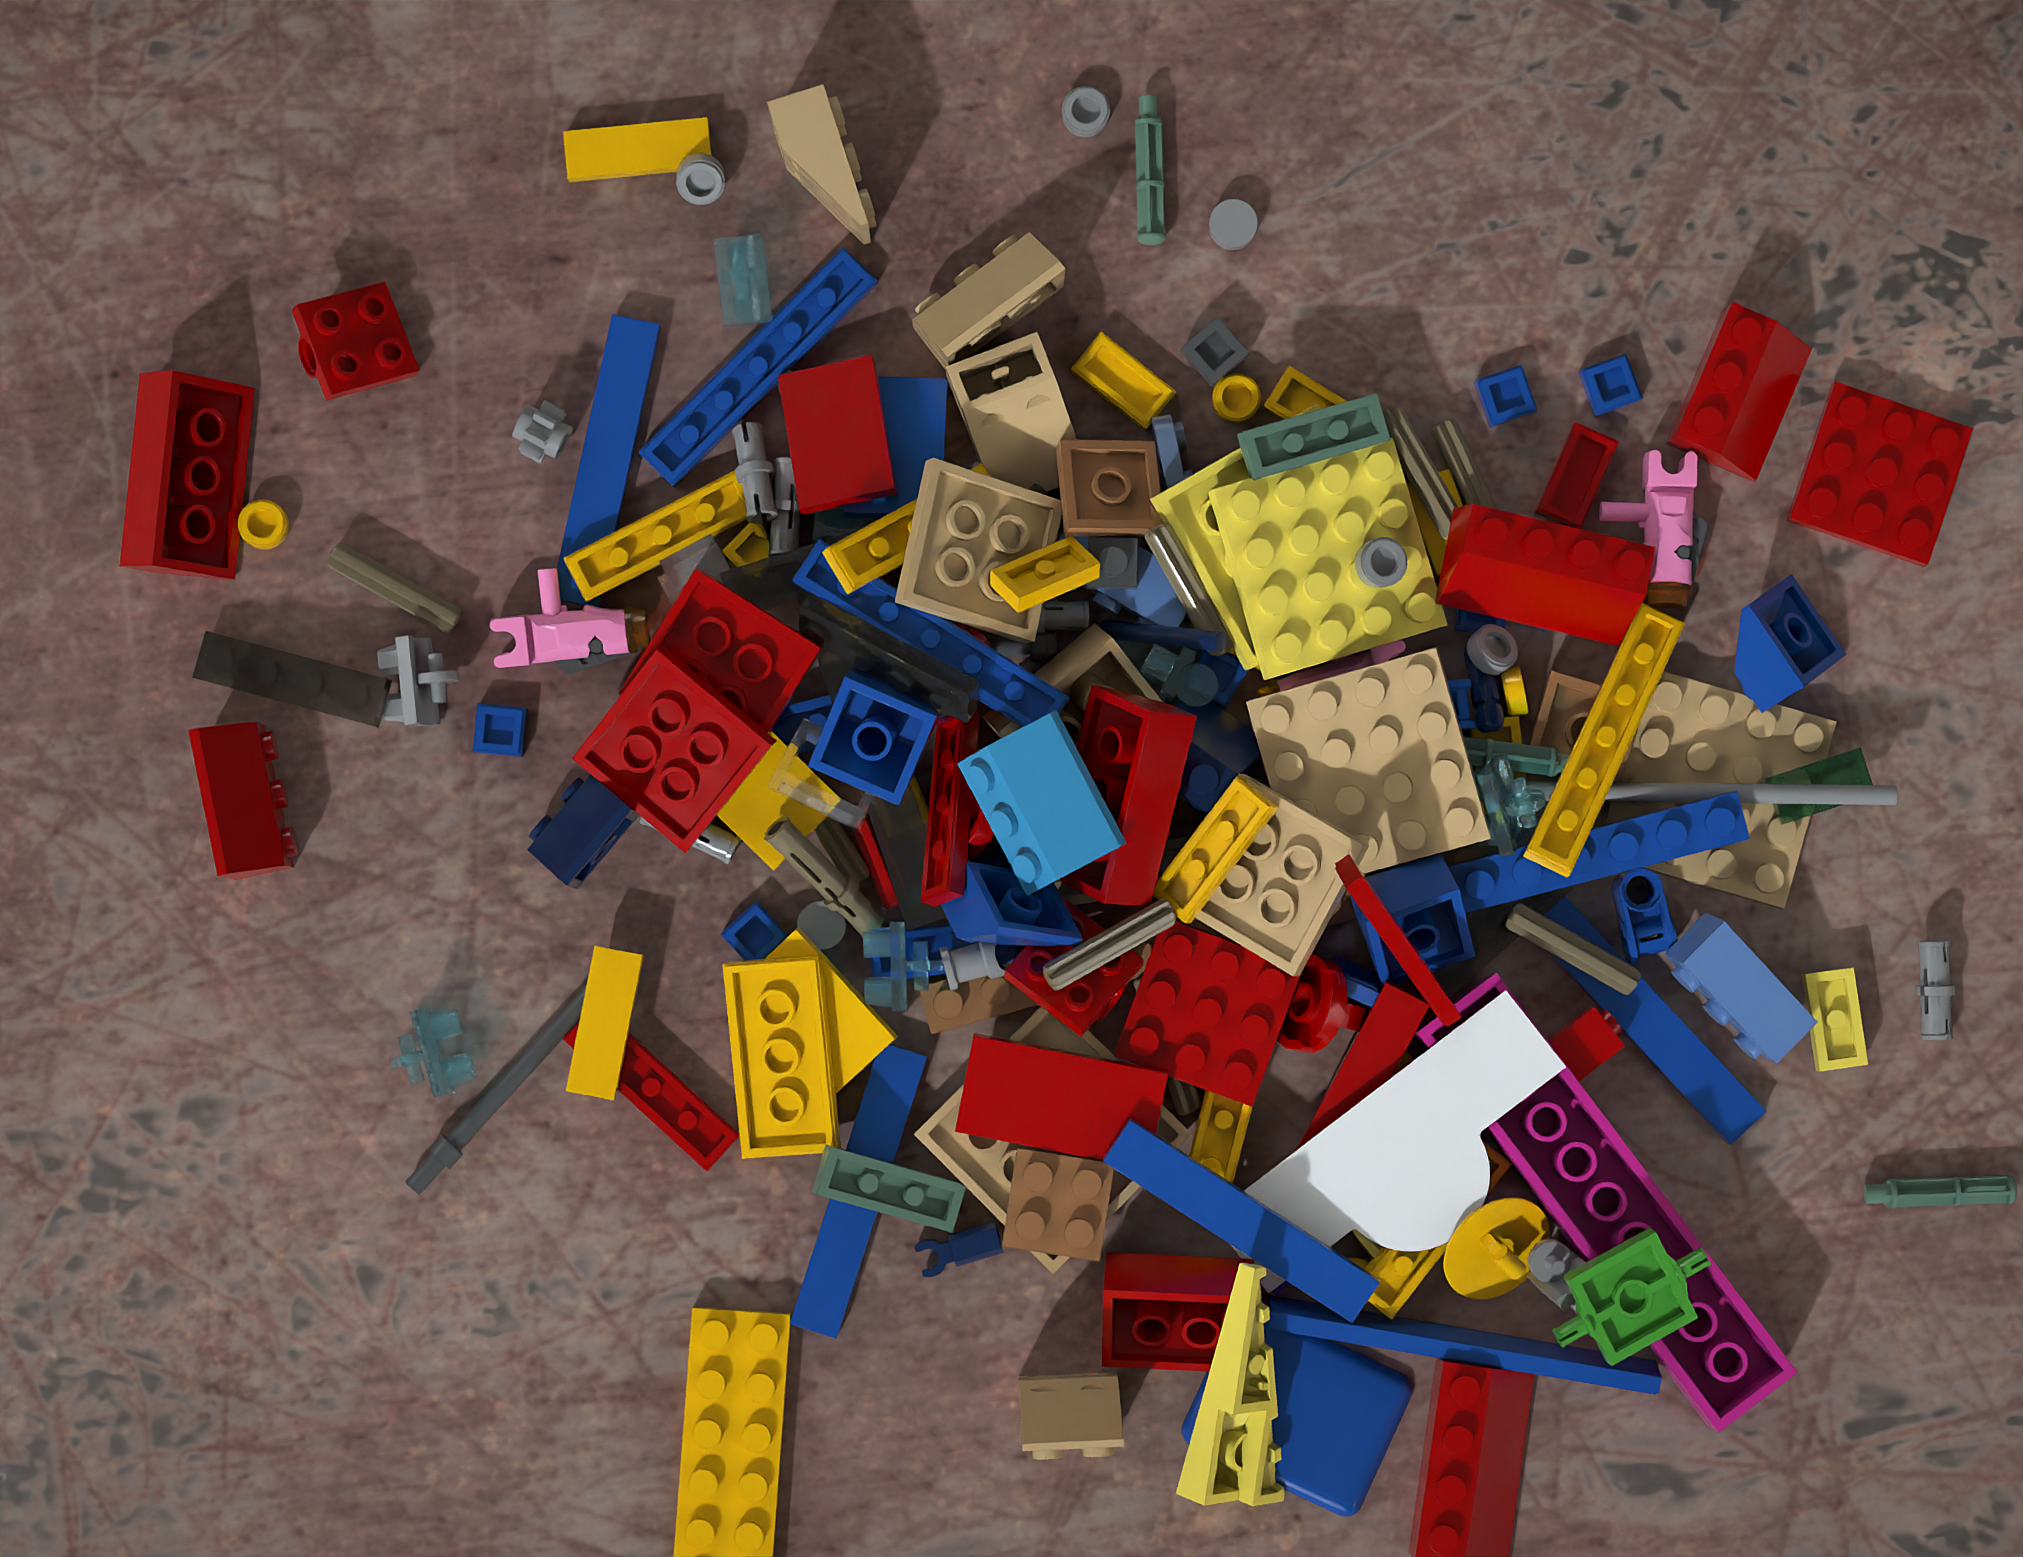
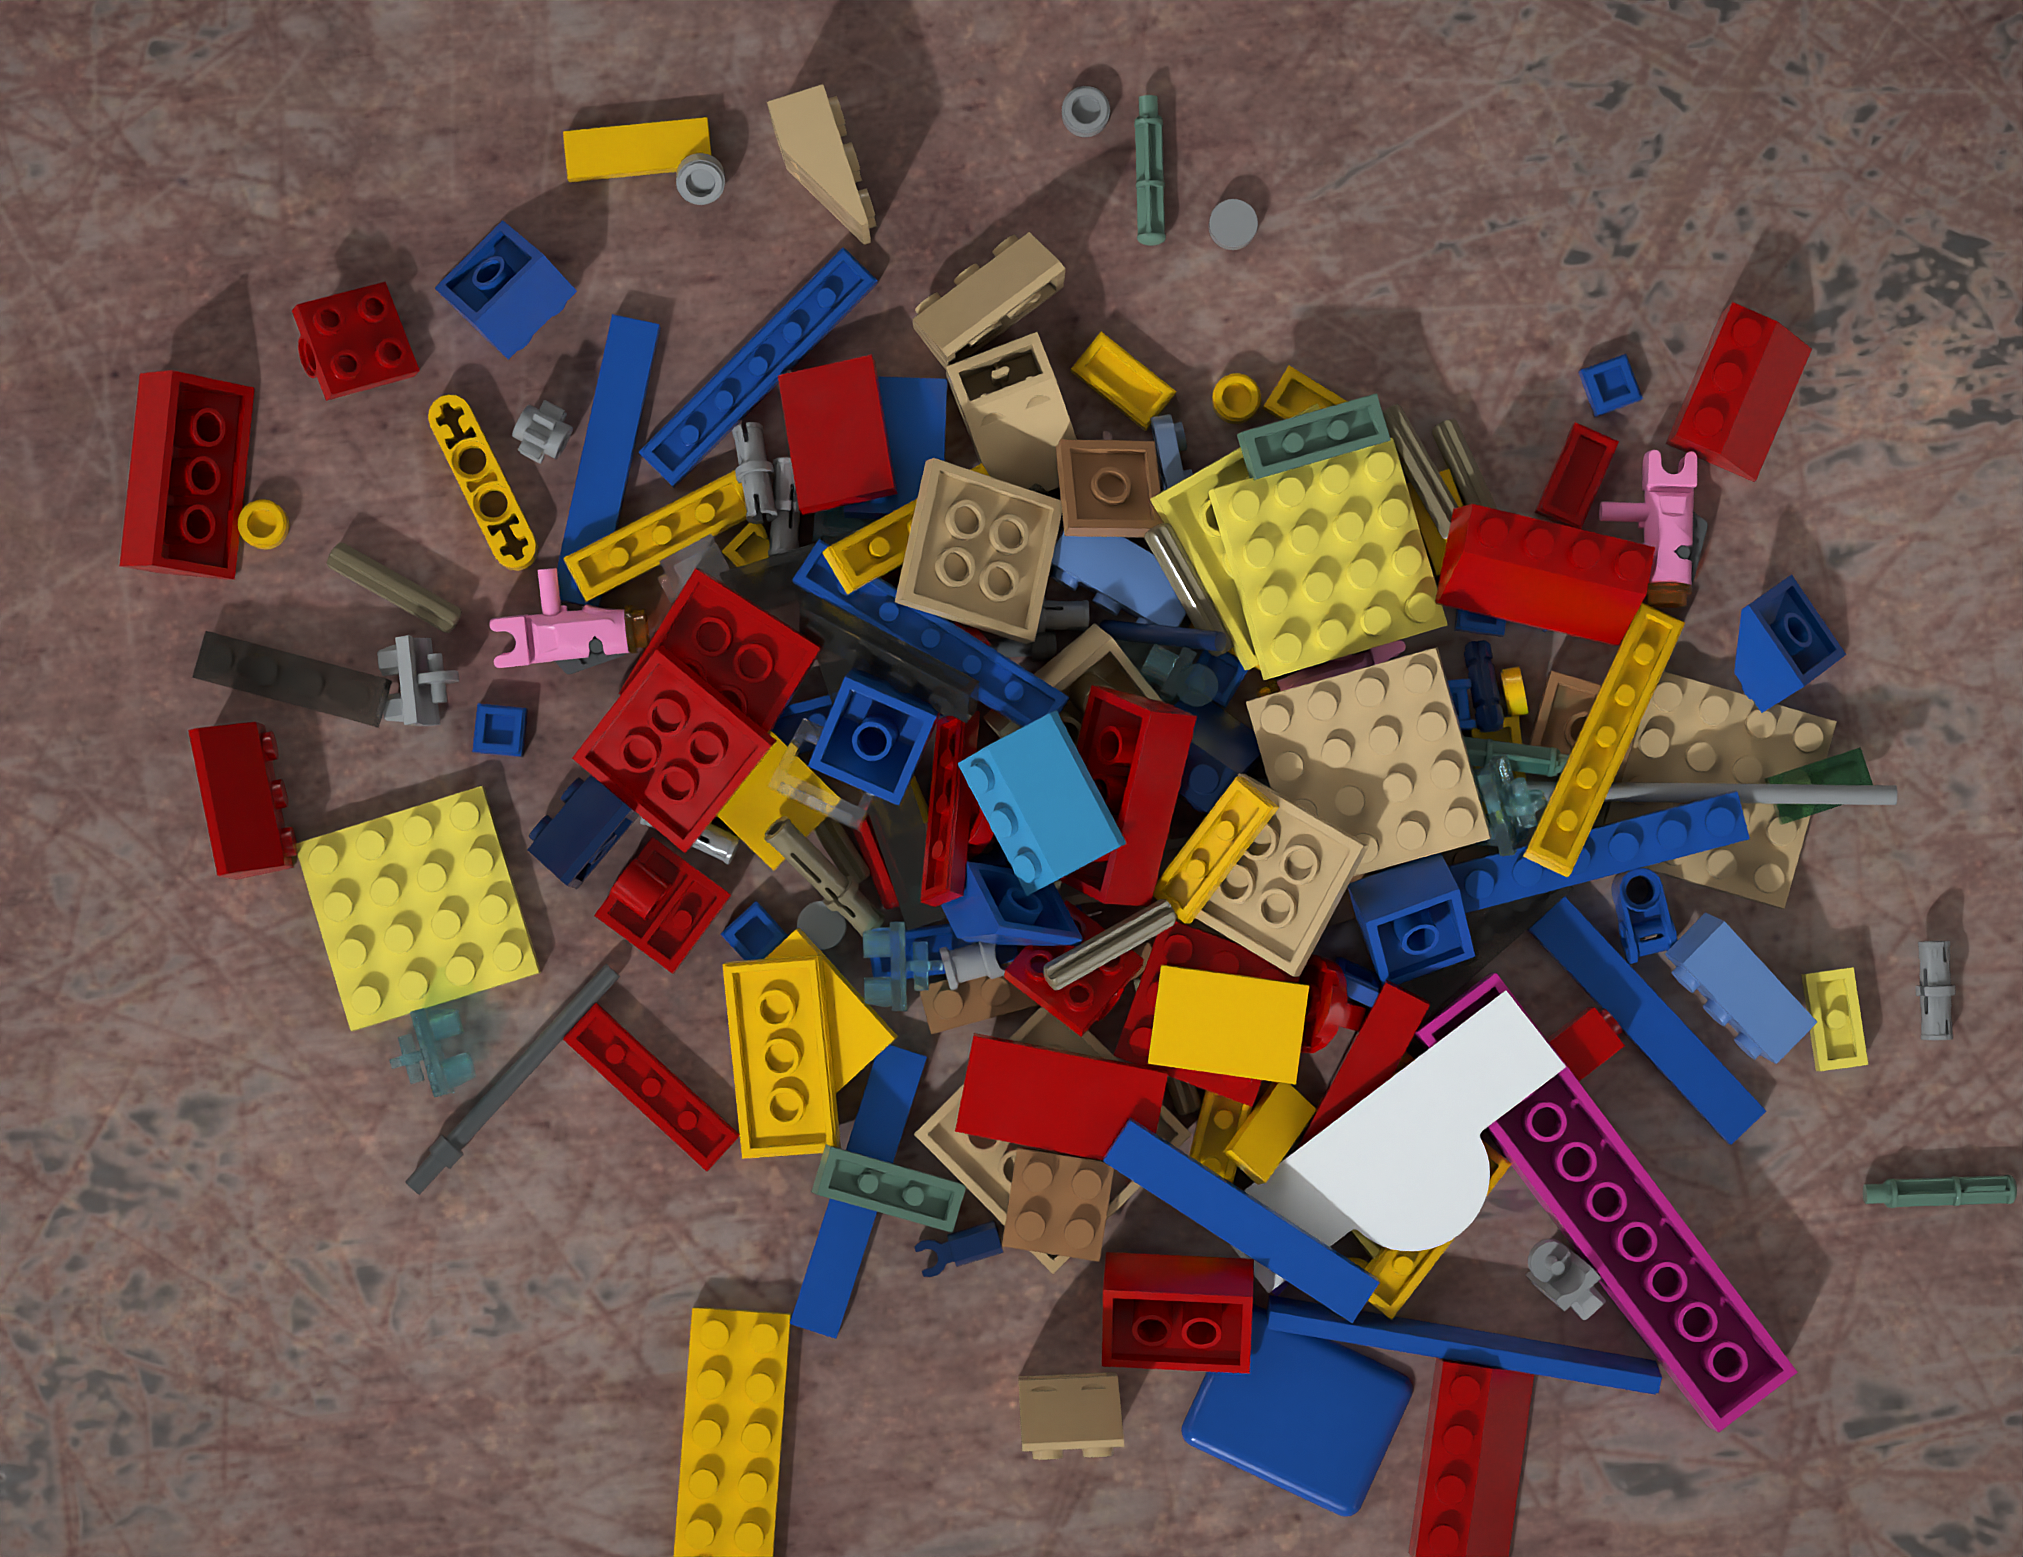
(417, 908): none -> light yellow plate
(479, 484): none -> yellow beam
(506, 289): none -> blue slope
(604, 1023): yellow tile -> none
(662, 905): none -> red plate
(743, 280): clear light blue hips -> none
(1044, 574): yellow plate -> none
(1116, 561): dark grey plate -> none
(1214, 352): dark grey plate -> none
(1228, 1024): none -> yellow tile
(1233, 1436): light yellow wedge -> none
(1269, 1131): none -> yellow tile
(1381, 562): light grey tile -> none
(1397, 940): red tile -> none
(1492, 649): light grey tile -> none
(1493, 1247): yellow shield -> none
(1505, 396): blue tile -> none
(1573, 949): dark tan axle -> none
(1630, 1296): bright green plate -> none
(1879, 474): red plate -> none

